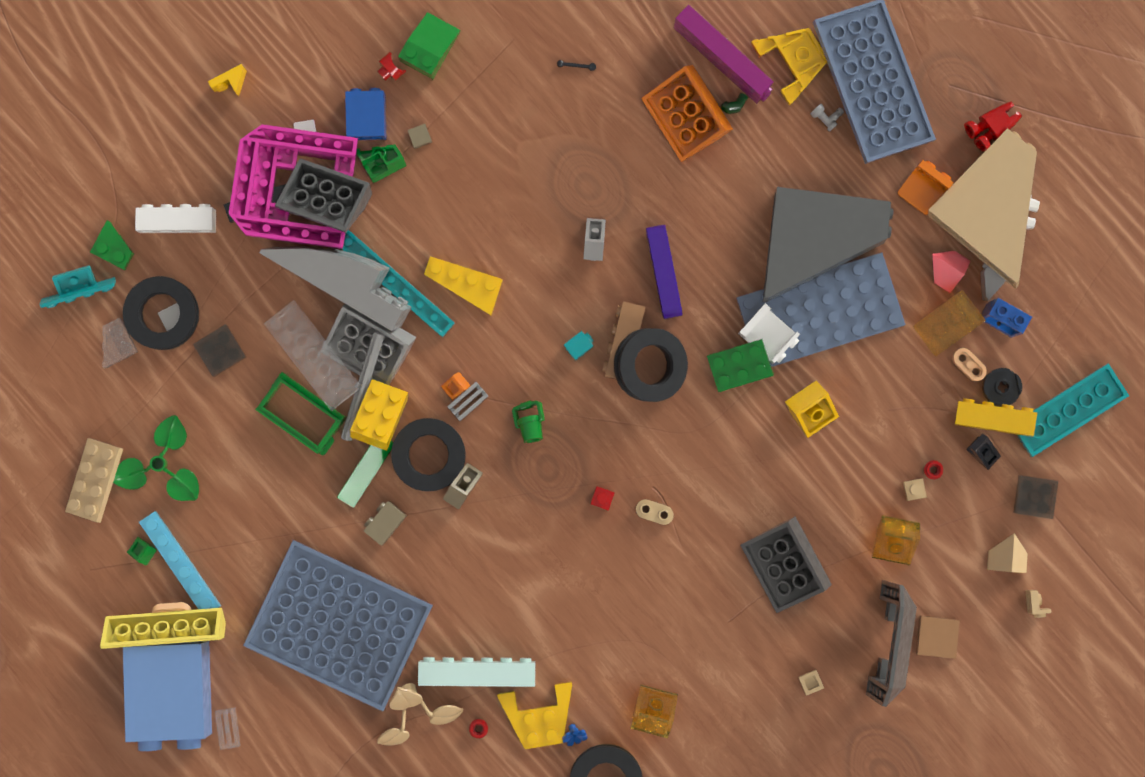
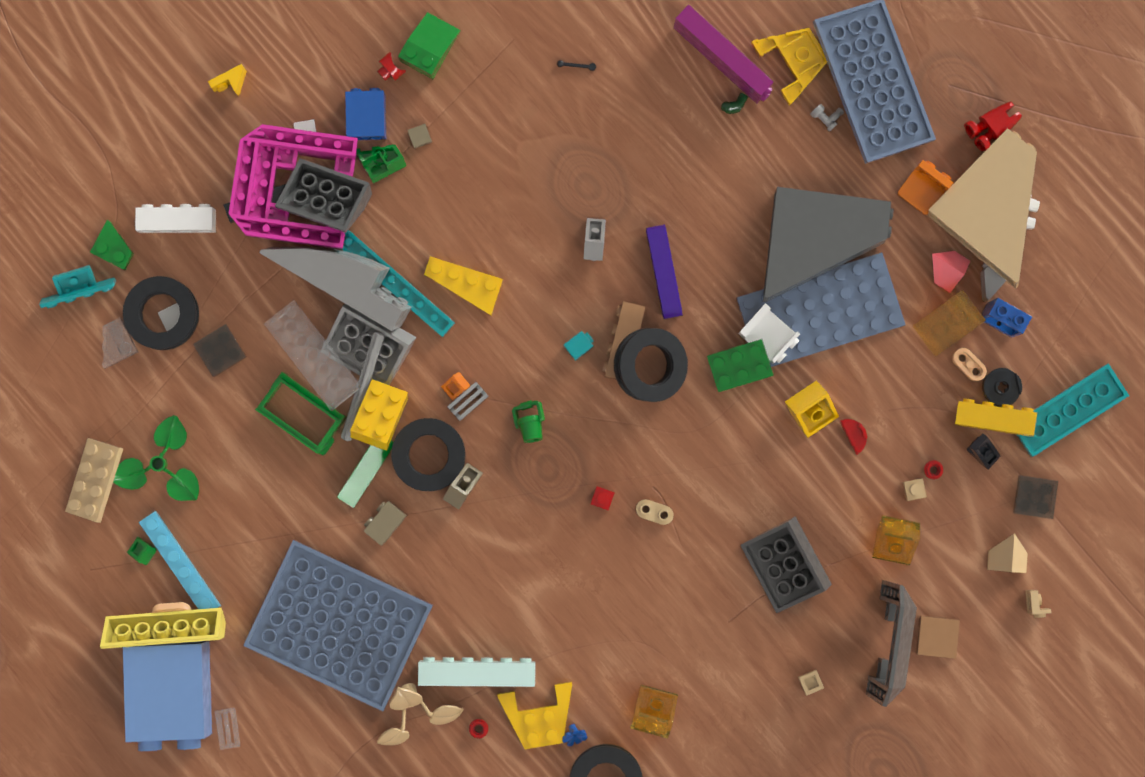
(687, 113): orange slope -> none
(855, 433): none -> red plate

